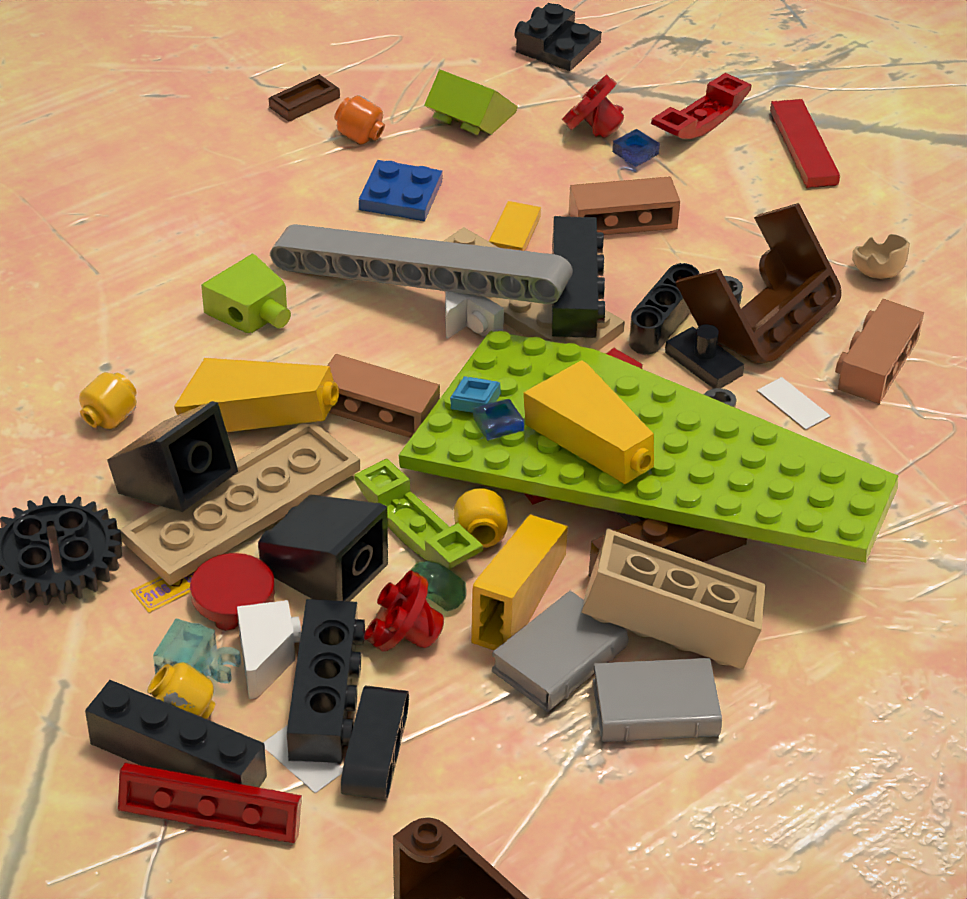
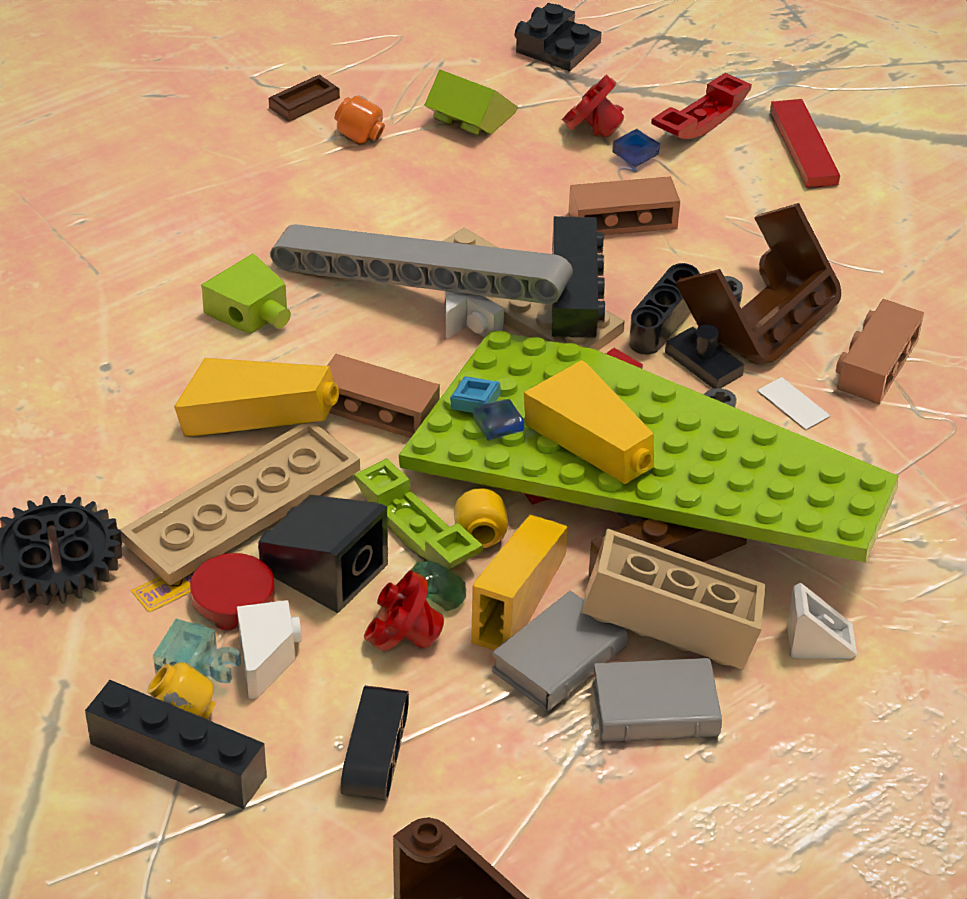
(107, 400): yellow head -> none
(176, 460): black slope -> none
(209, 802): red tile -> none
(312, 774): white sticker -> none
(323, 681): black brick -> none
(400, 190): blue plate -> none
(516, 226): yellow tile -> none
(817, 628): none -> white slope
(882, 259): tan hair -> none

